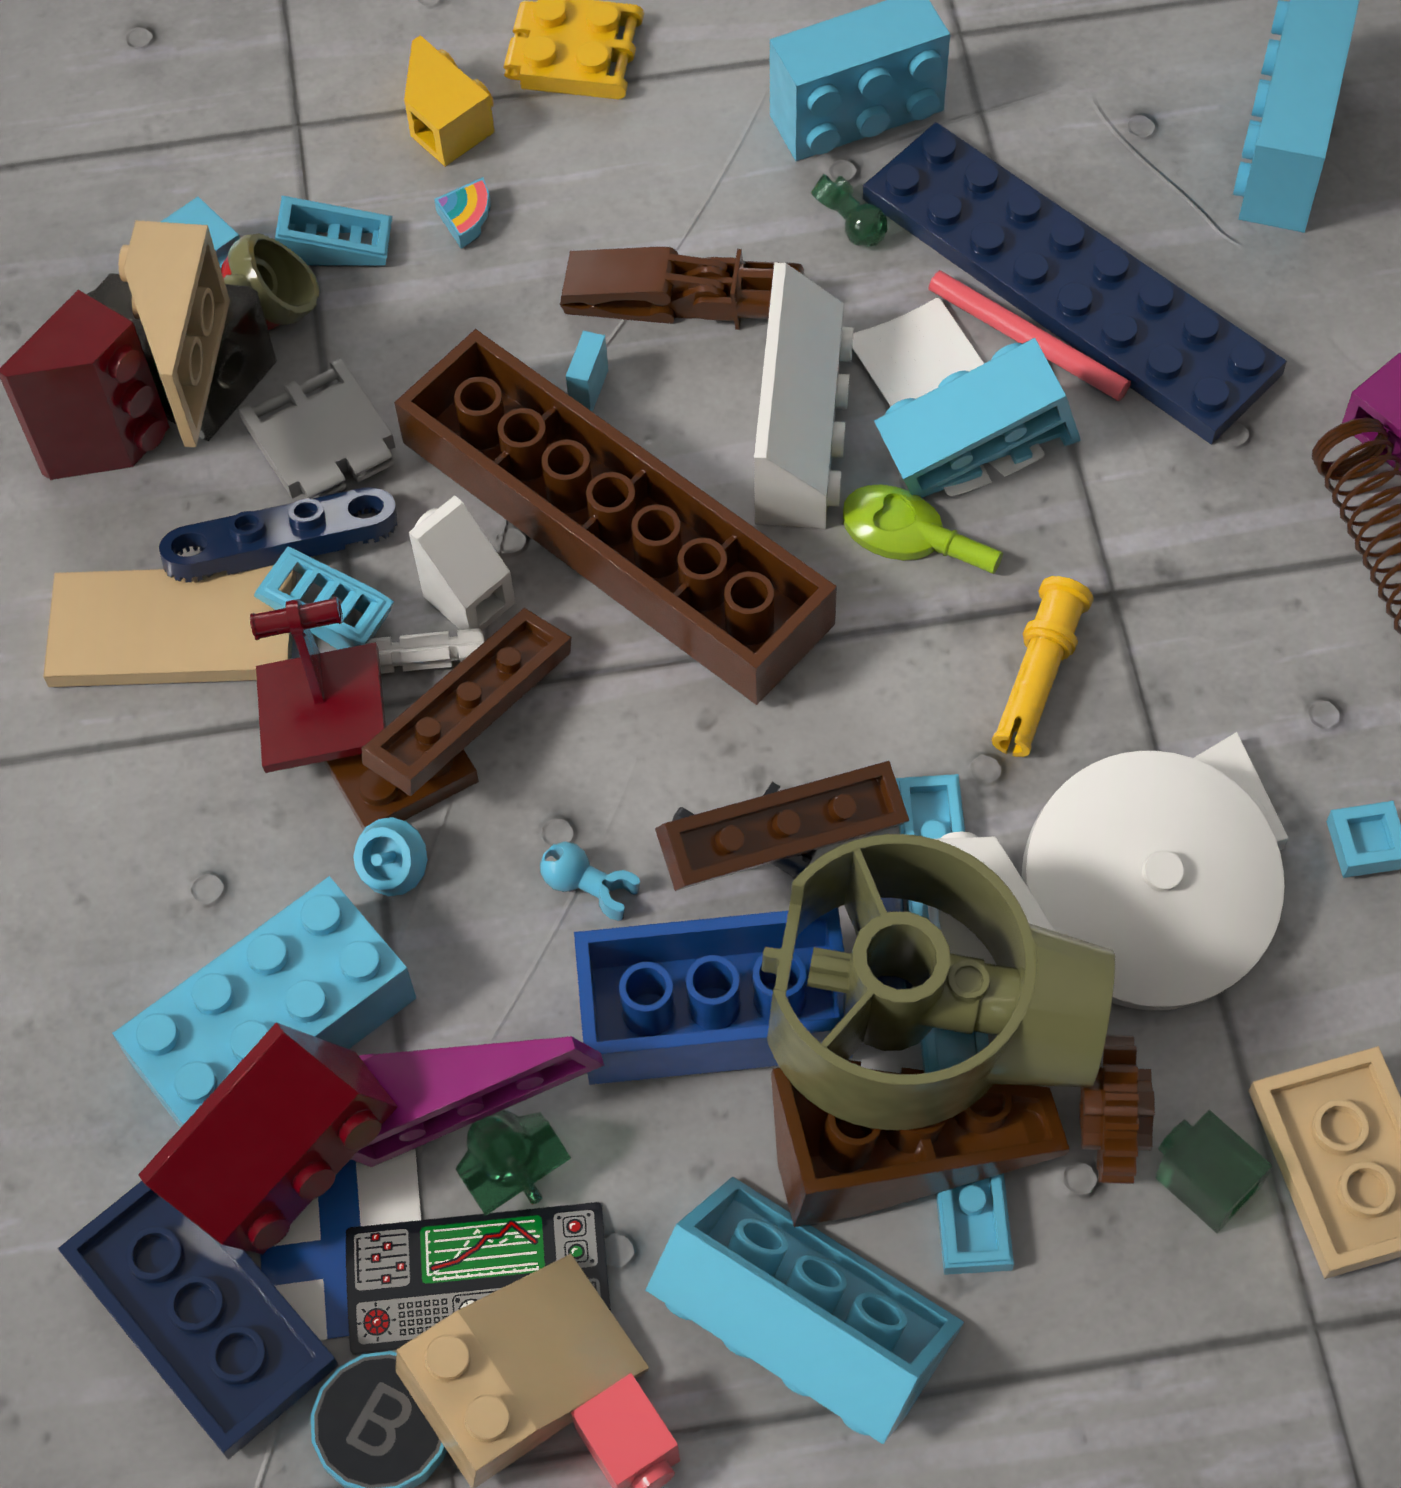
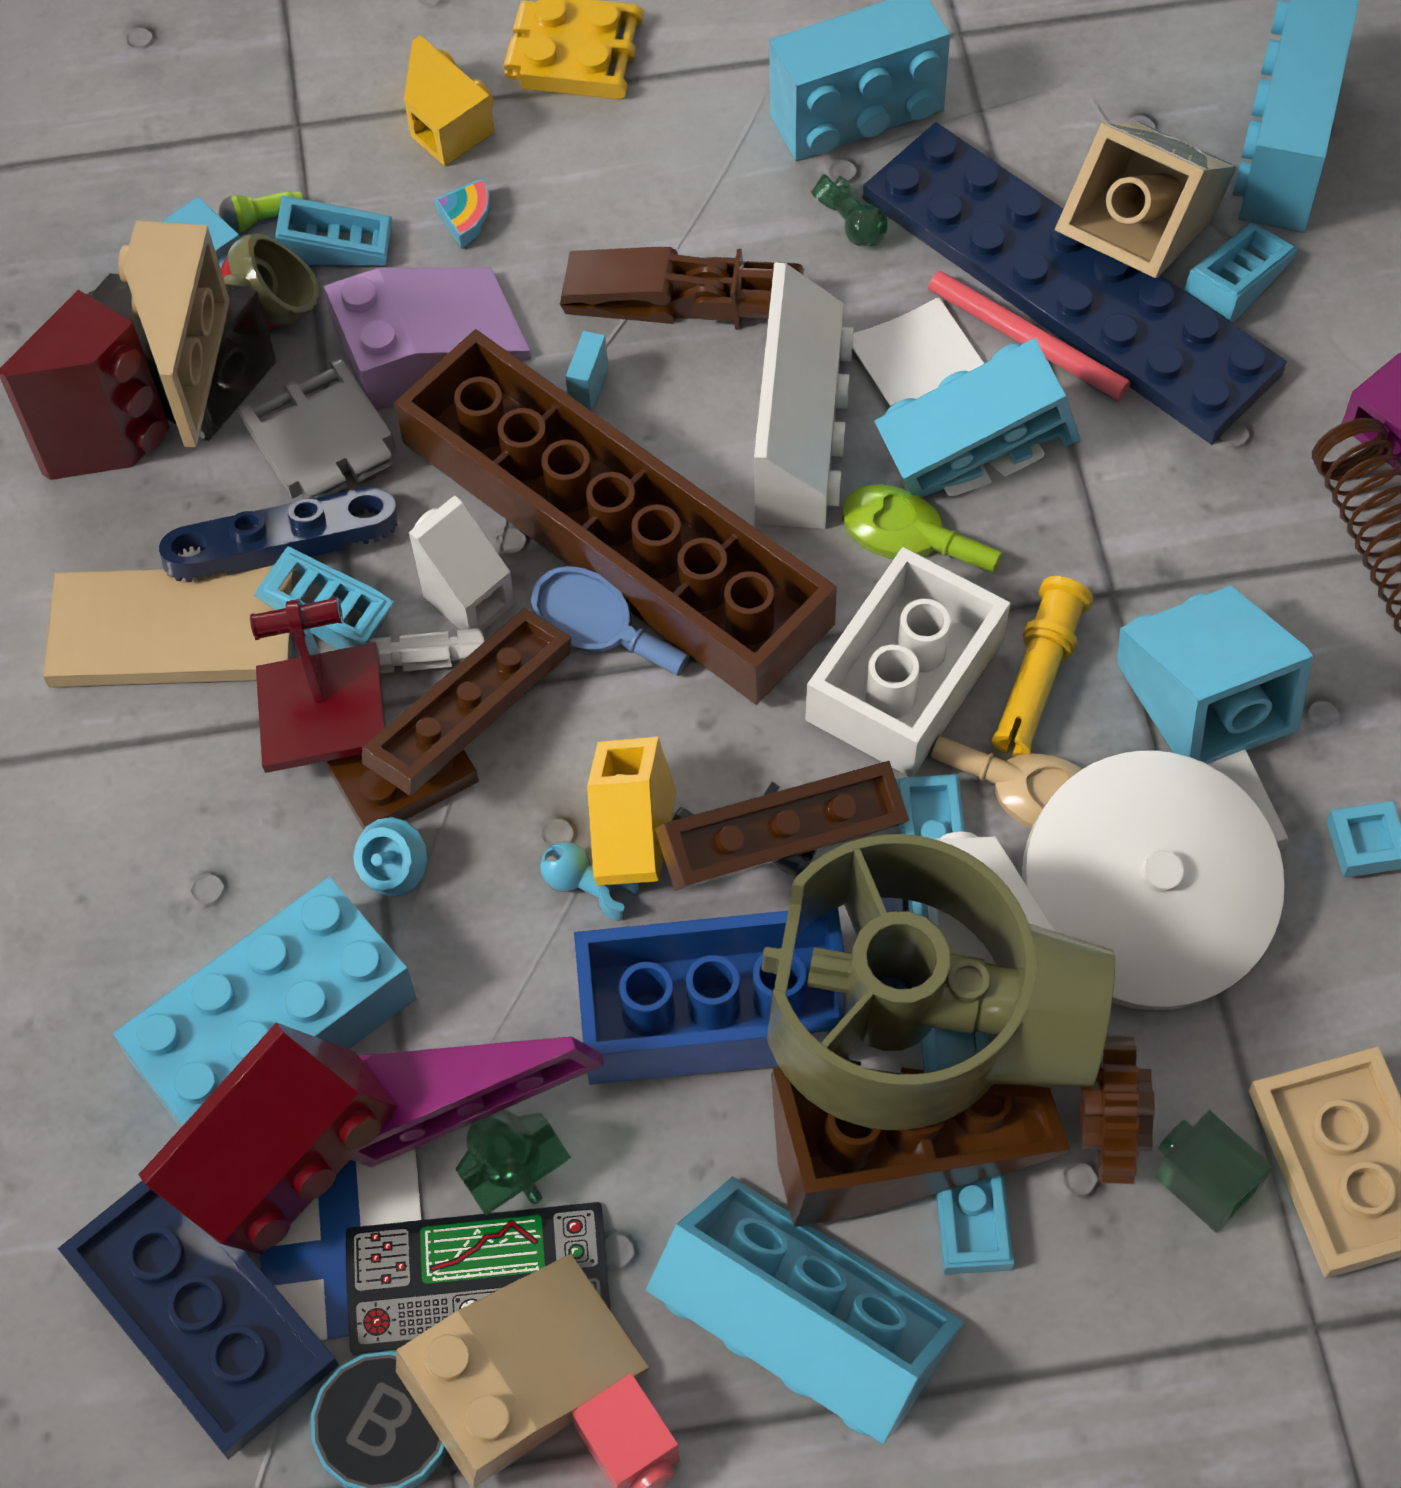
(243, 212): none -> lime piece
(408, 319): none -> lavender slope
(598, 616): none -> medium blue piece
(627, 800): none -> yellow slope
(906, 661): none -> white brick
(1020, 783): none -> tan piece
(1143, 195): none -> tan slope
(1216, 674): none -> medium azure slope
(1235, 278): none -> medium azure slope

